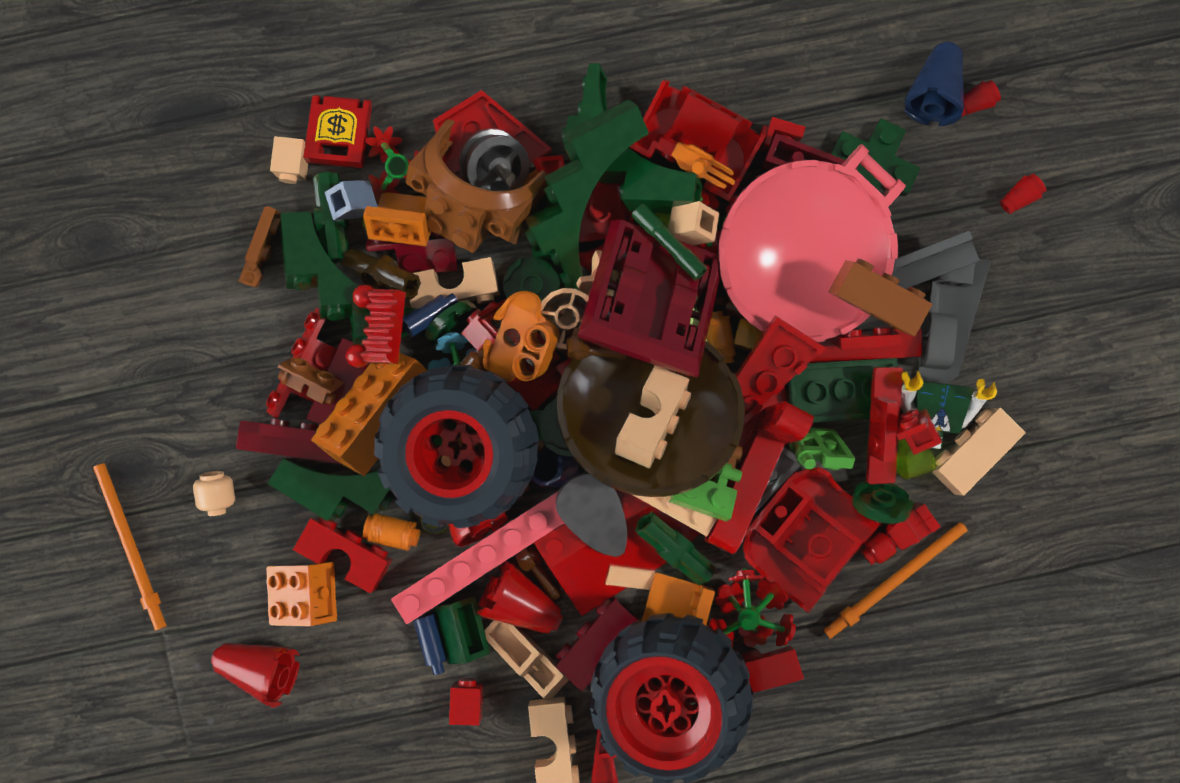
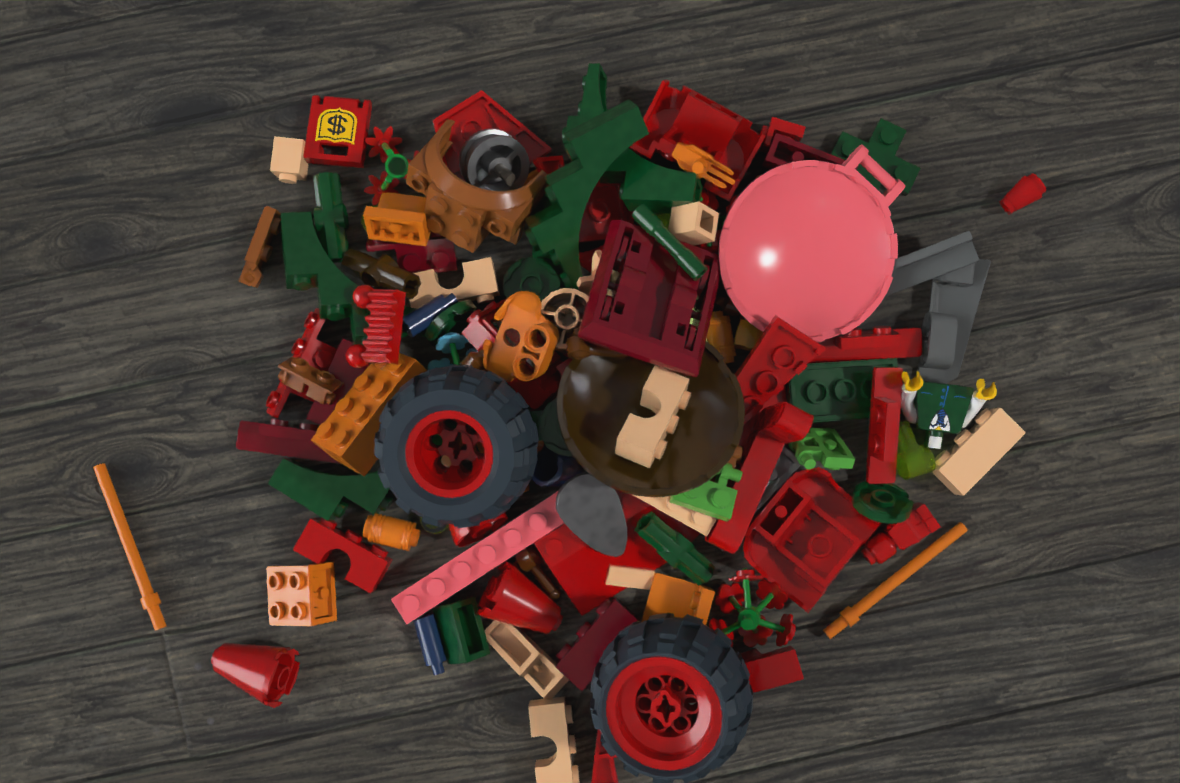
(214, 492): light nougat head -> none
(350, 199): sand blue brick -> none
(466, 702): red brick -> none
(881, 296): dark orange brick -> none
(918, 430): red bracket -> none
(938, 89): dark blue cone -> none
(981, 97): red cone -> none

